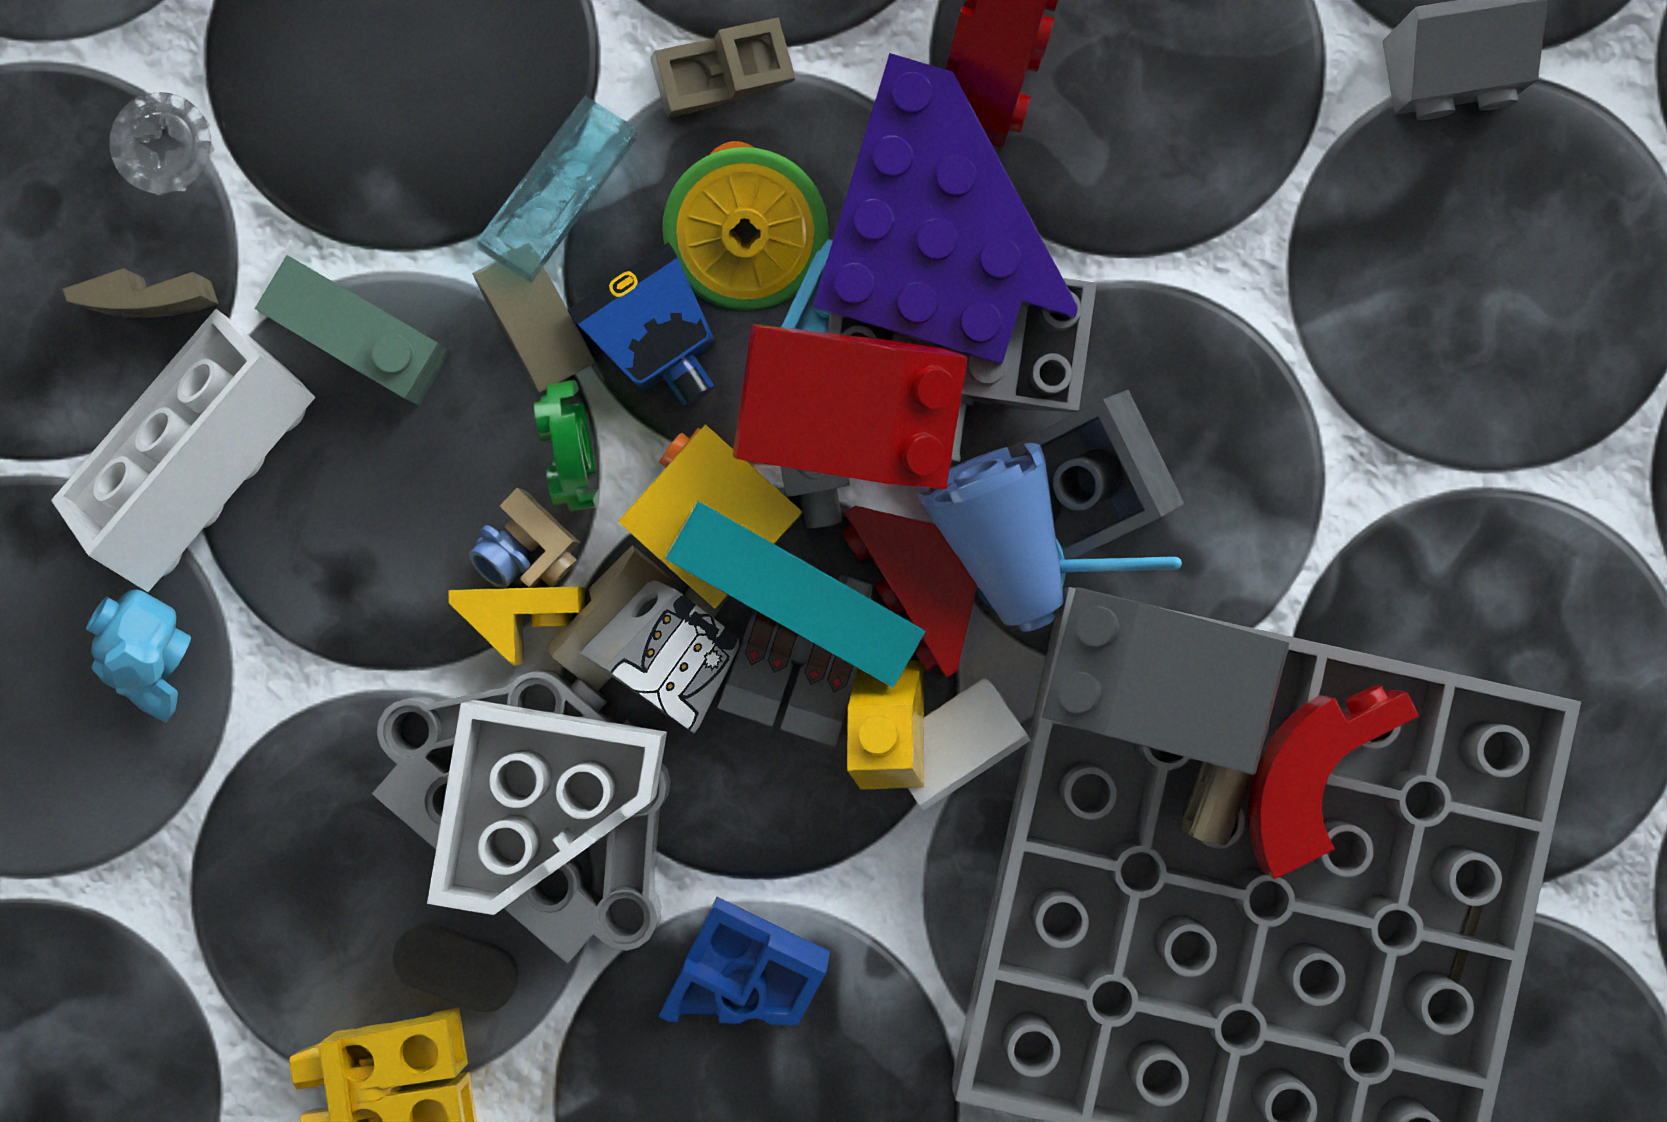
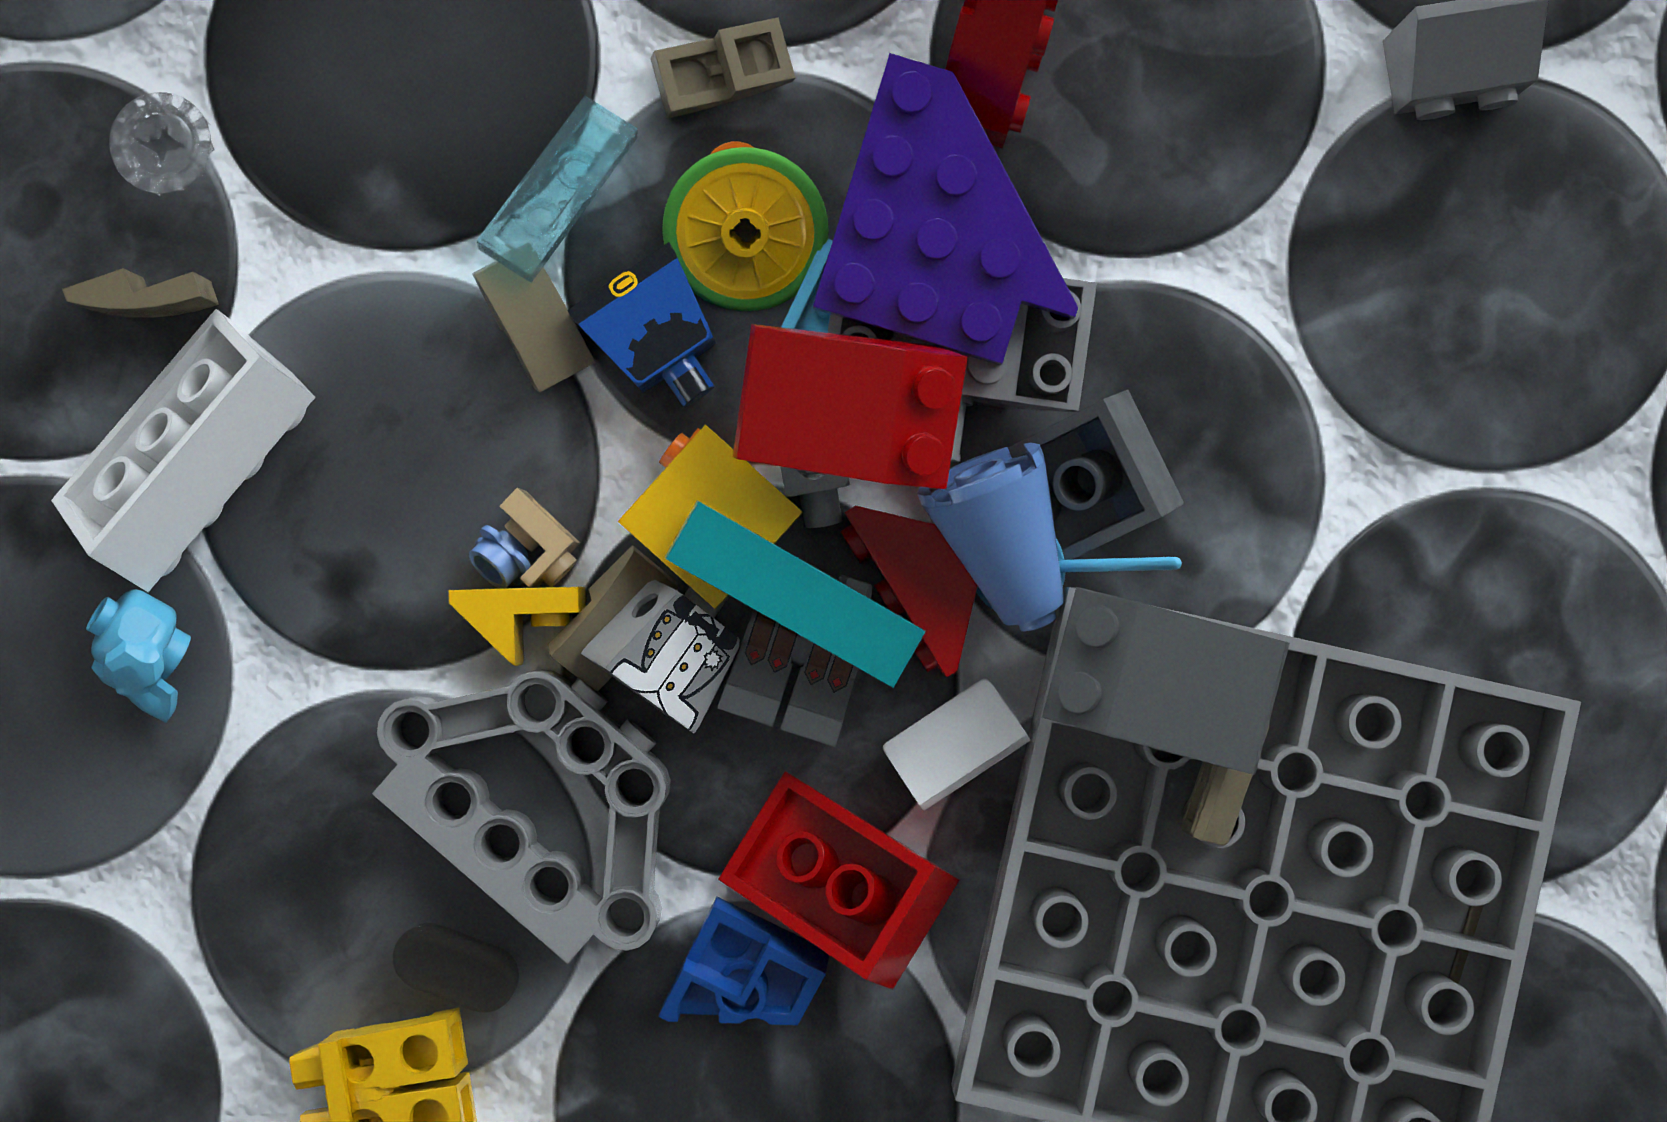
(353, 330): sand green slope -> none
(531, 797): white brick -> none
(571, 445): green plate -> none
(838, 881): none -> red slope
(887, 730): yellow slope -> none
(1295, 767): red arch -> none

